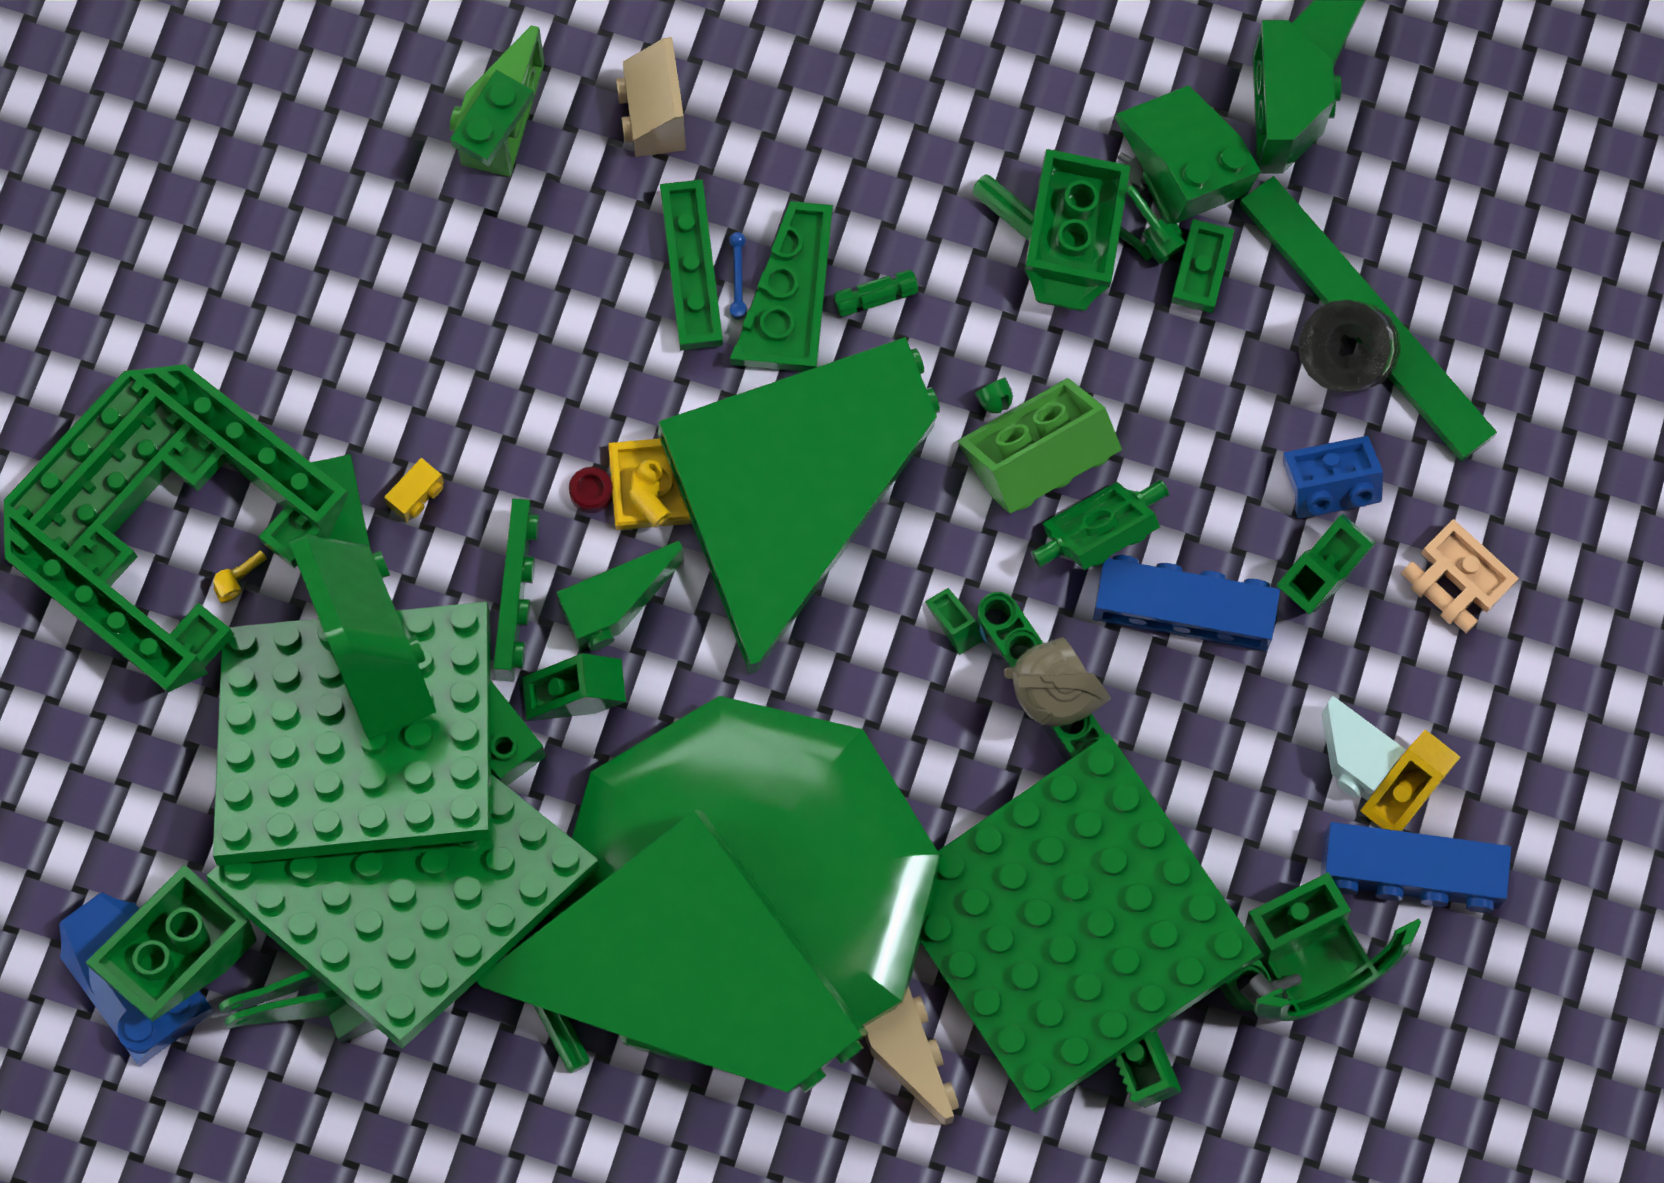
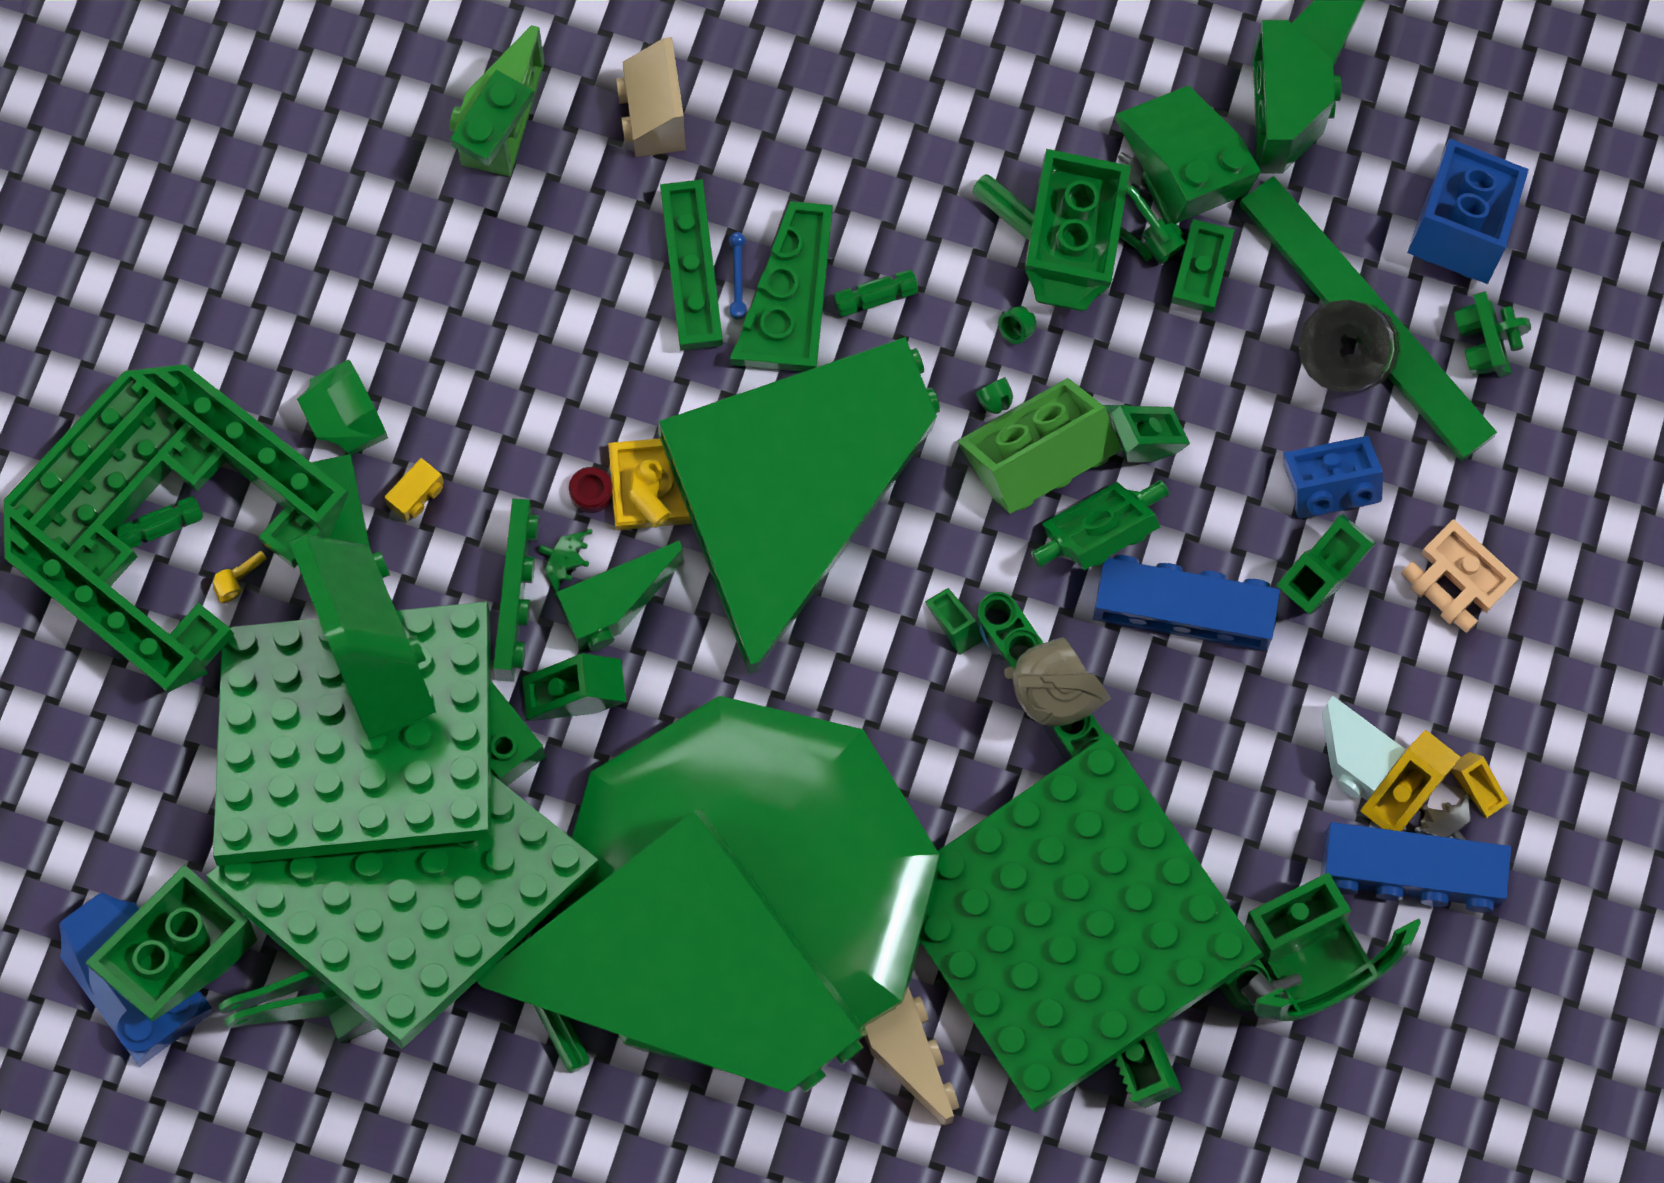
(160, 522): none -> green axle
(342, 409): none -> green slope
(564, 557): none -> green piece
(1012, 319): none -> green hinge
(1147, 431): none -> green slope
(1446, 823): none -> flat silver piece
(1468, 211): none -> blue slope
(1479, 782): none -> yellow piece
(1482, 318): none -> green hips

